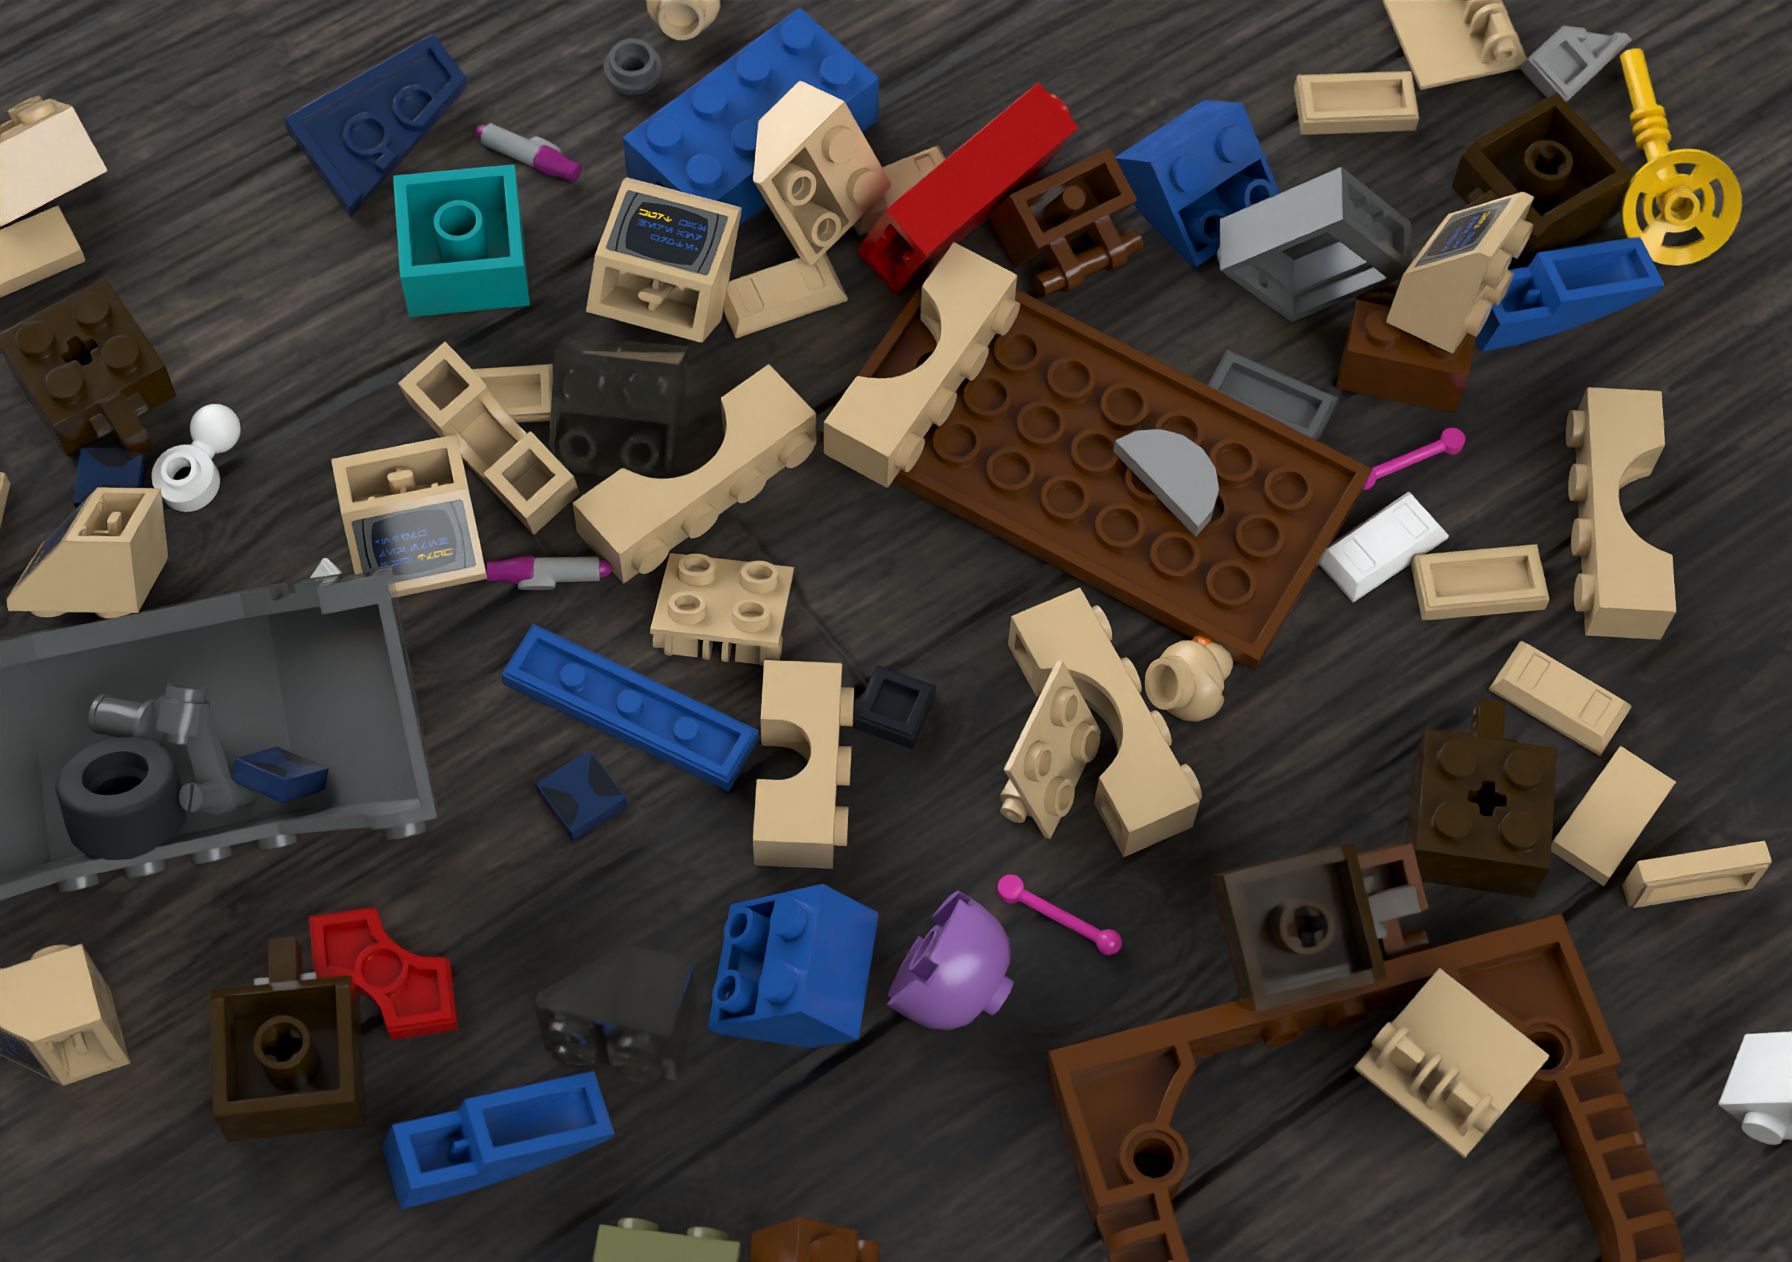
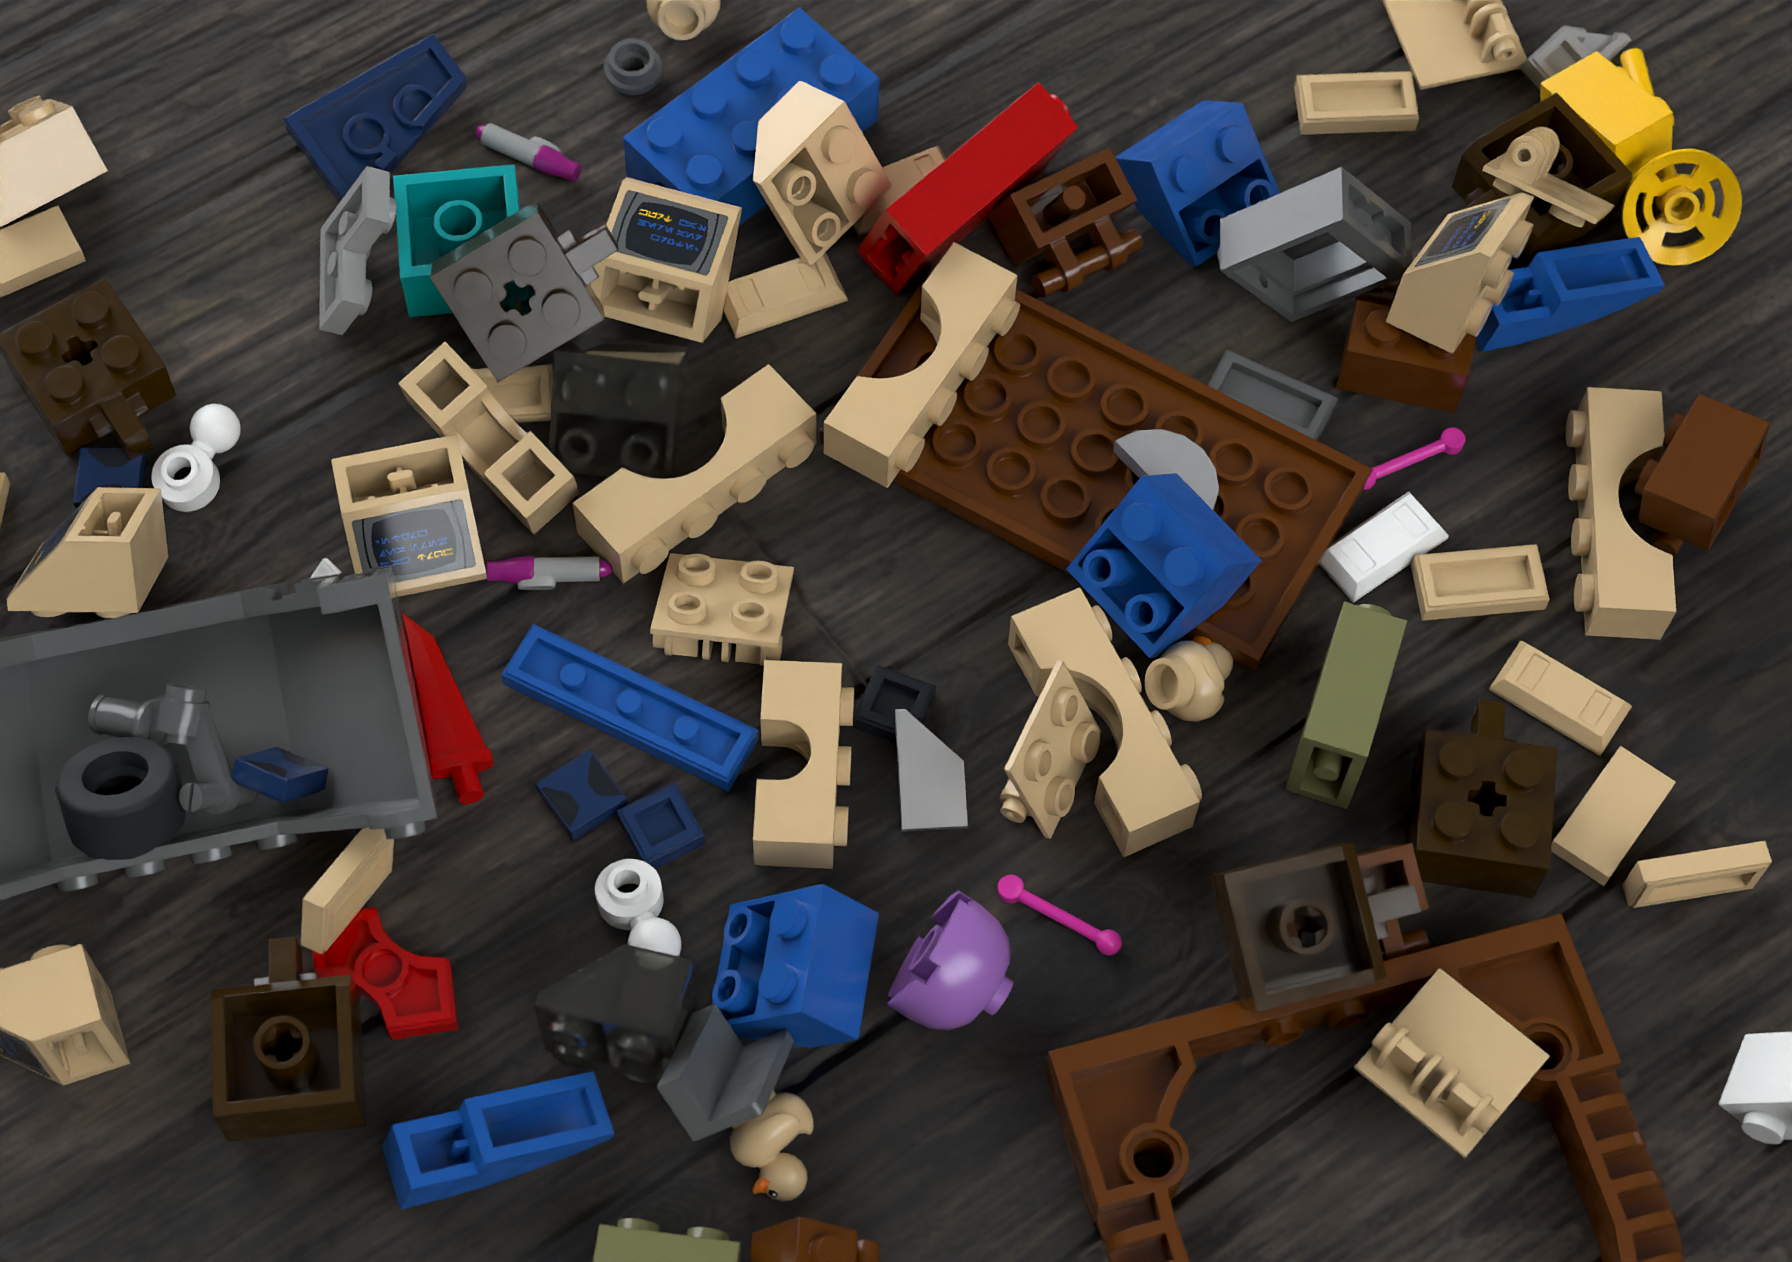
(345, 888): none -> tan tile
(346, 245): none -> light grey plate
(448, 728): none -> red bar
(529, 252): none -> hinge
(638, 908): none -> white plate
(661, 826): none -> dark blue tile
(718, 1080): none -> dark grey panel
(763, 1137): none -> tan animal
(928, 778): none -> light grey tile
(1162, 562): none -> blue slope
(1346, 704): none -> olive brick
(1526, 170): none -> tan hinge
(1615, 108): none -> yellow brick
(1700, 473): none -> reddish brown brick

